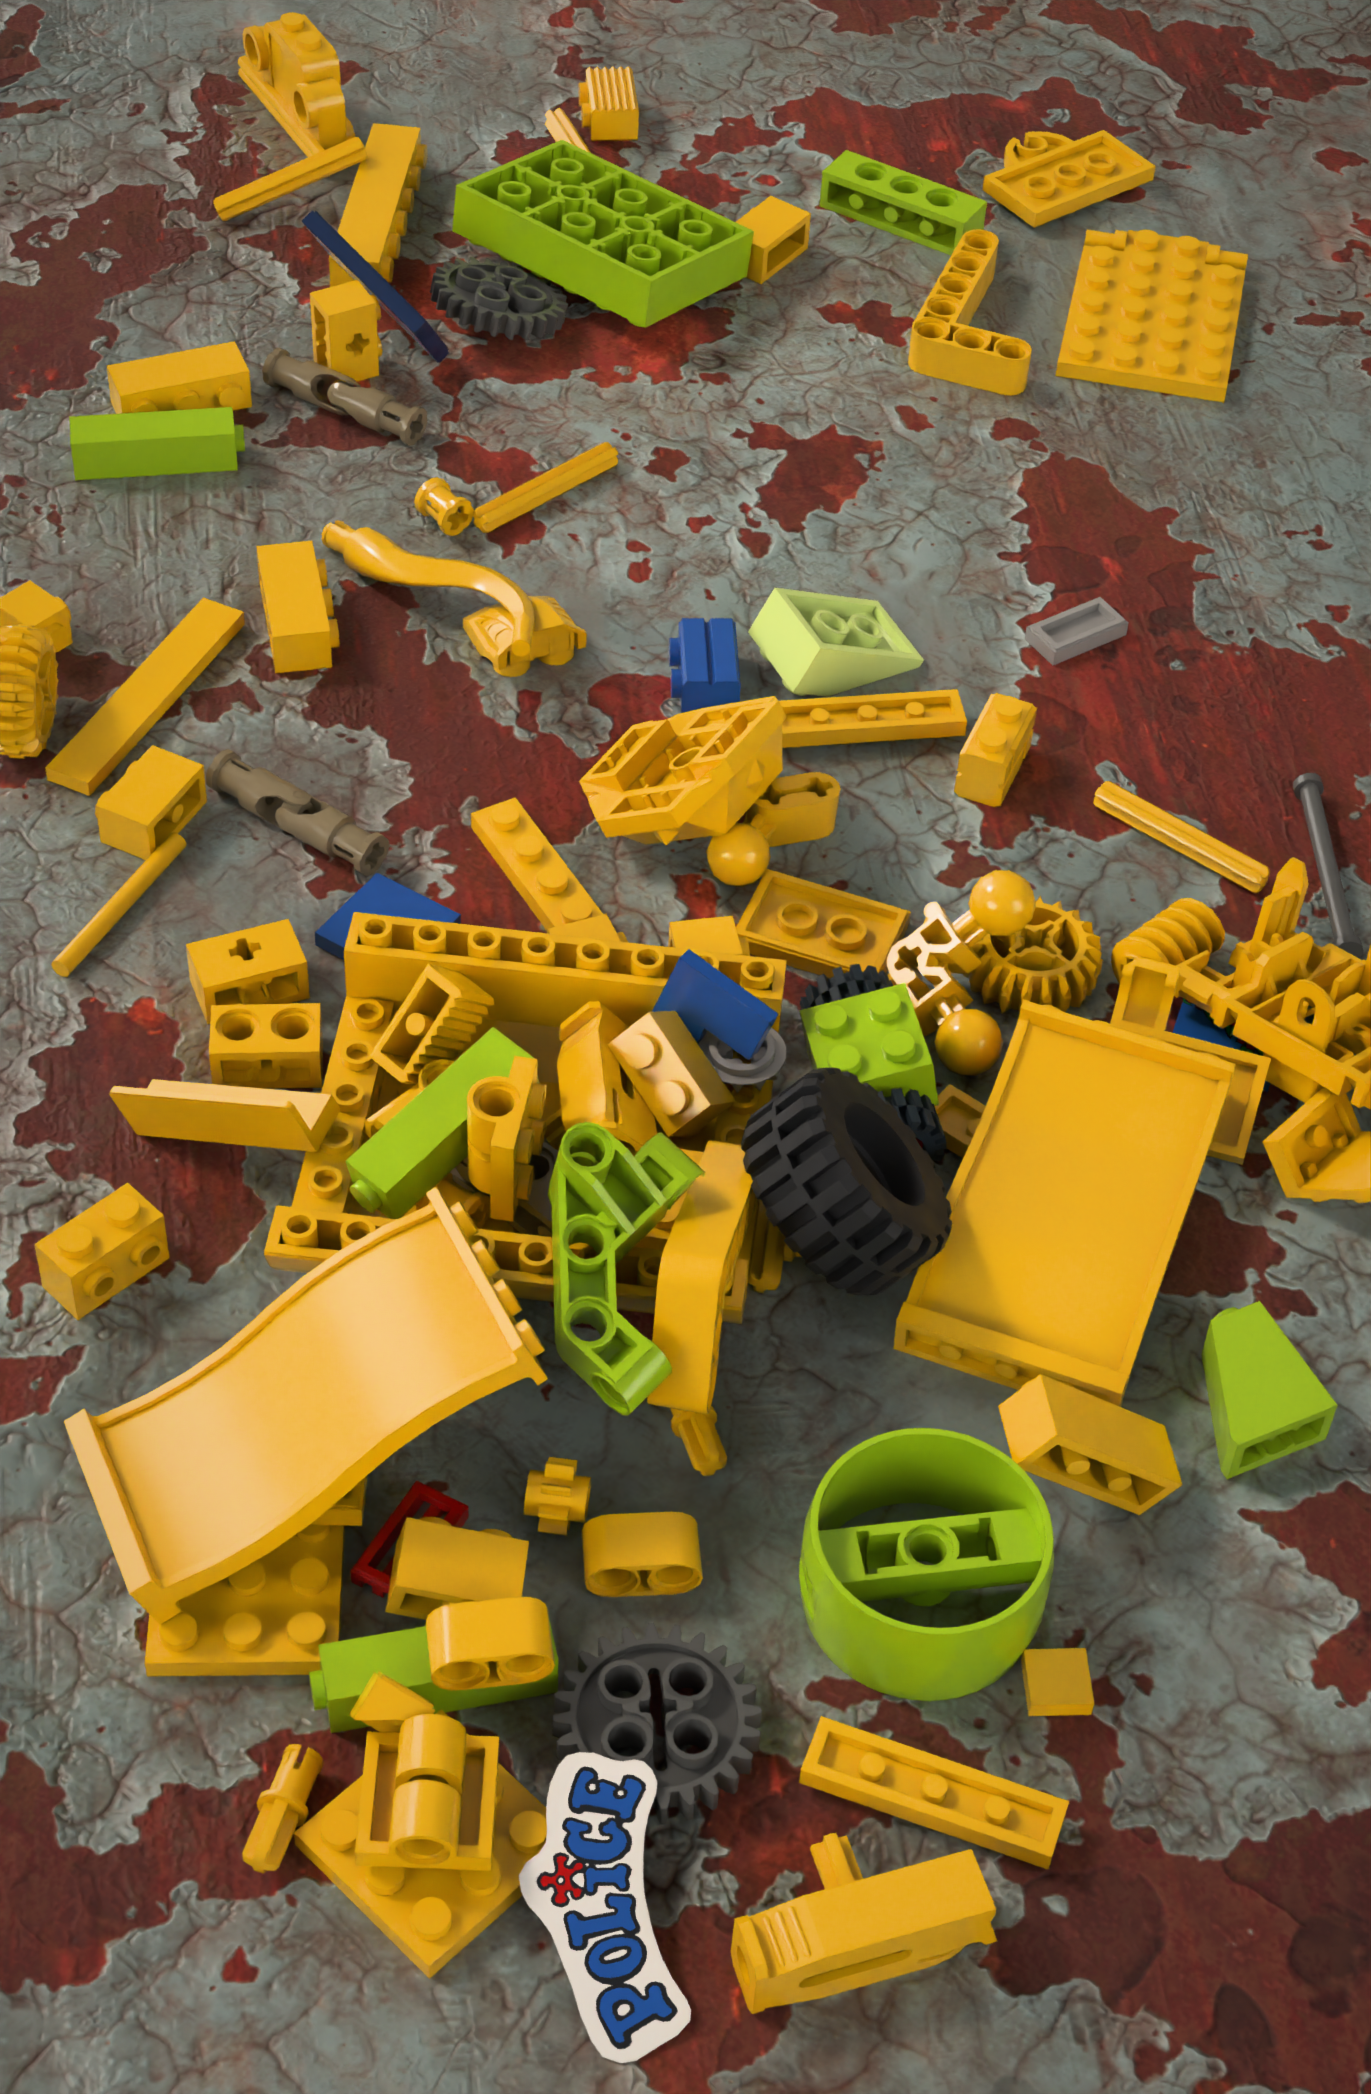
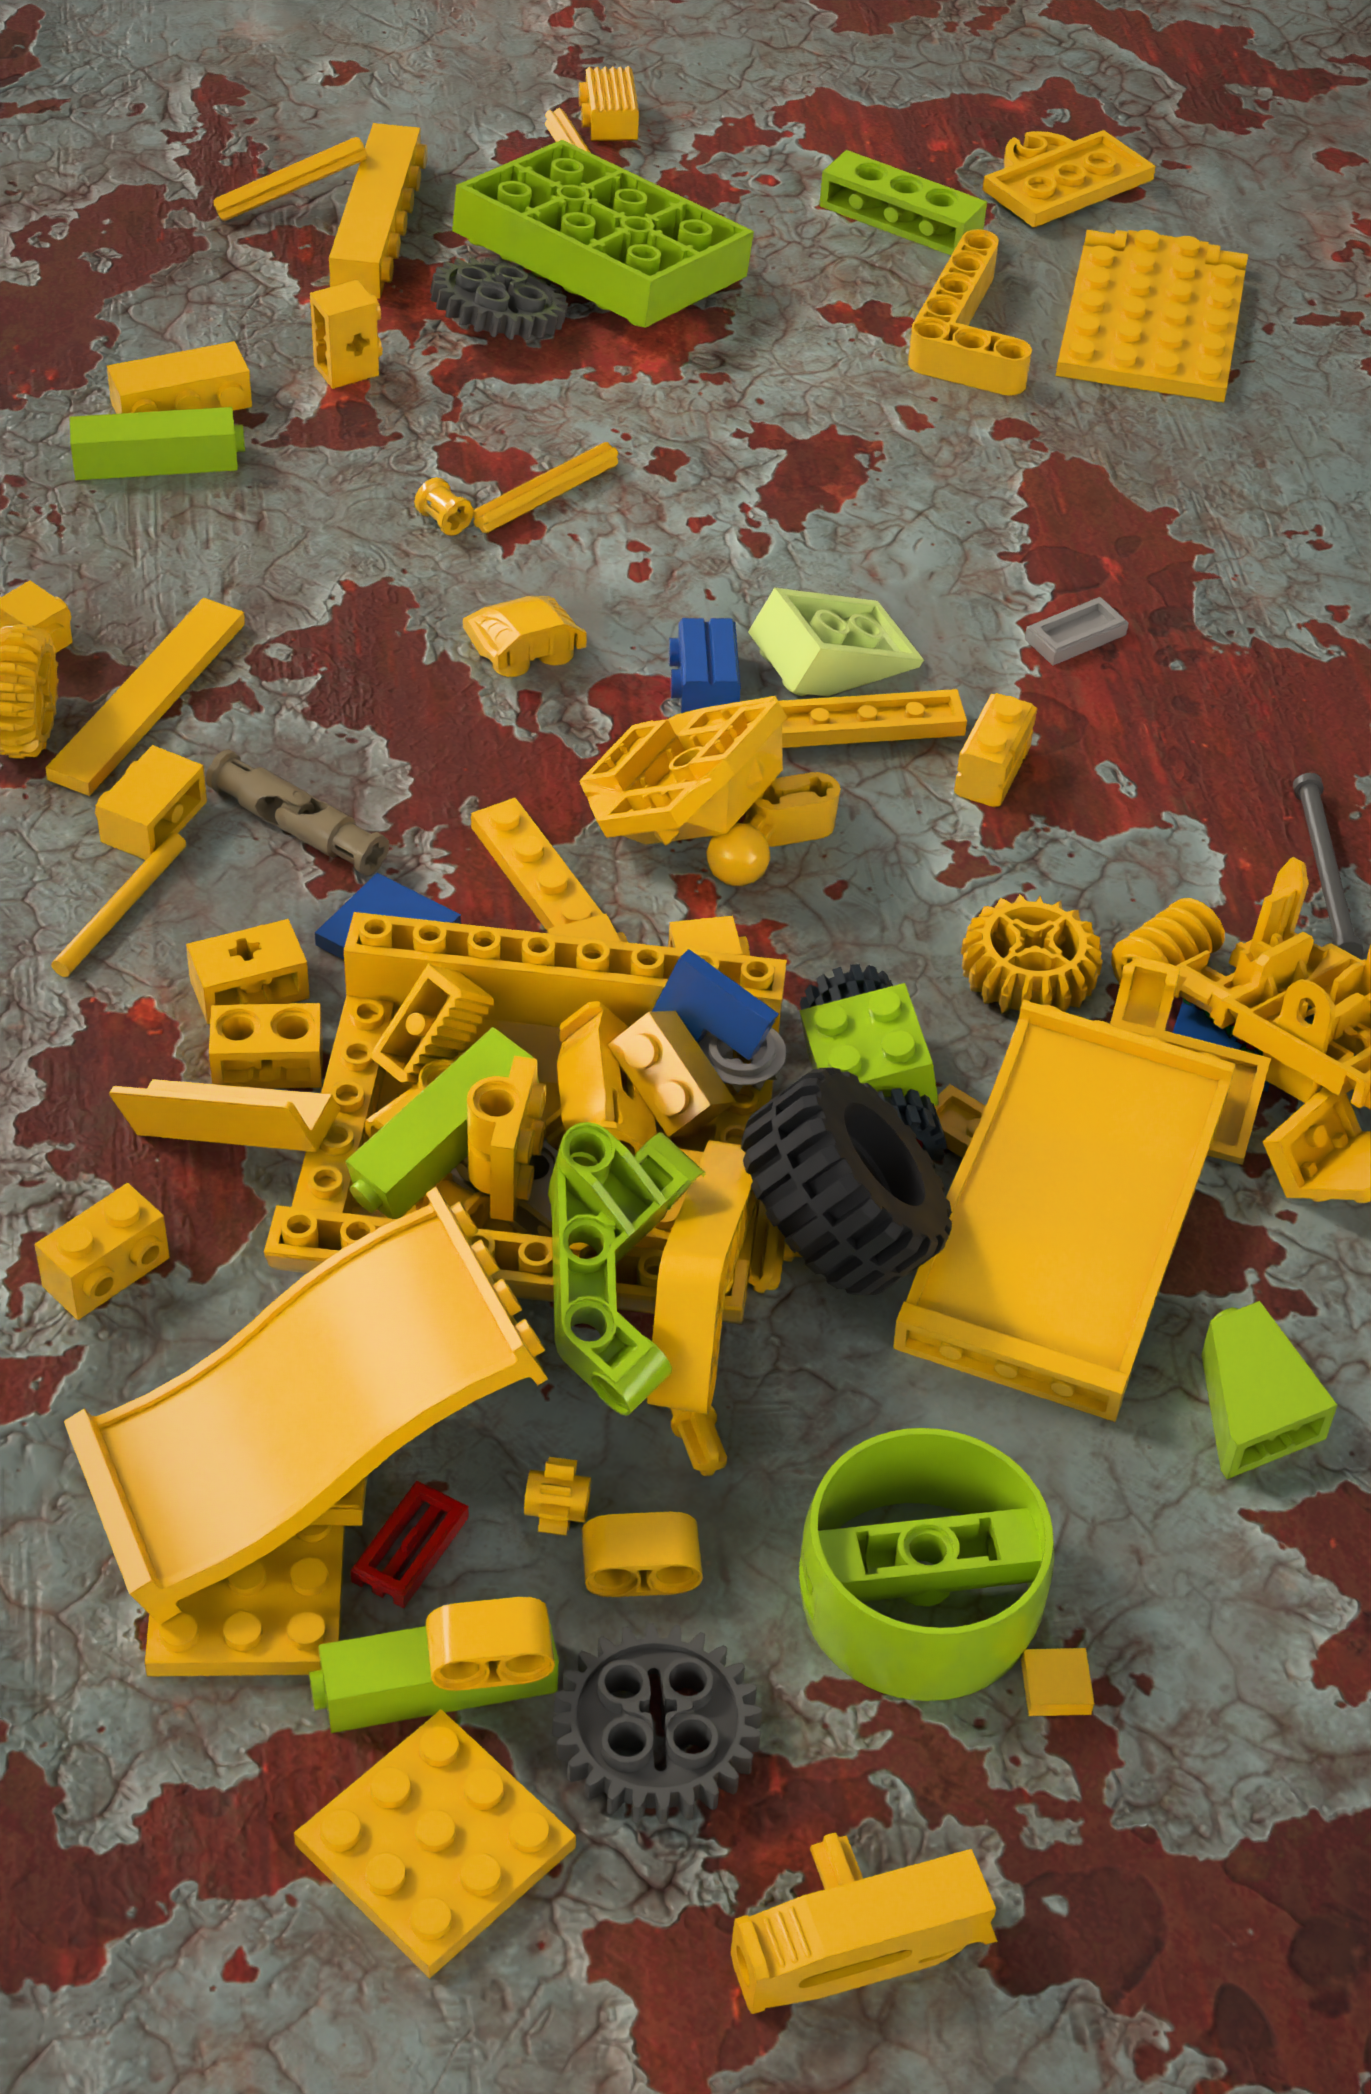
(282, 1809): yellow axle -> none
(297, 81): yellow brick -> none
(297, 606): yellow brick -> none
(366, 405): dark tan piece -> none
(375, 284): dark blue tile -> none
(385, 561): yellow animal -> none
(388, 1704): yellow slope -> none
(428, 1797): yellow plate -> none
(452, 1565): yellow brick -> none
(595, 1906): sticker -> none
(778, 236): yellow brick -> none
(819, 926): yellow tile -> none
(934, 1792): yellow plate -> none
(965, 1038): yellow piece -> none
(1089, 1445): yellow brick -> none
(1181, 837): yellow axle -> none

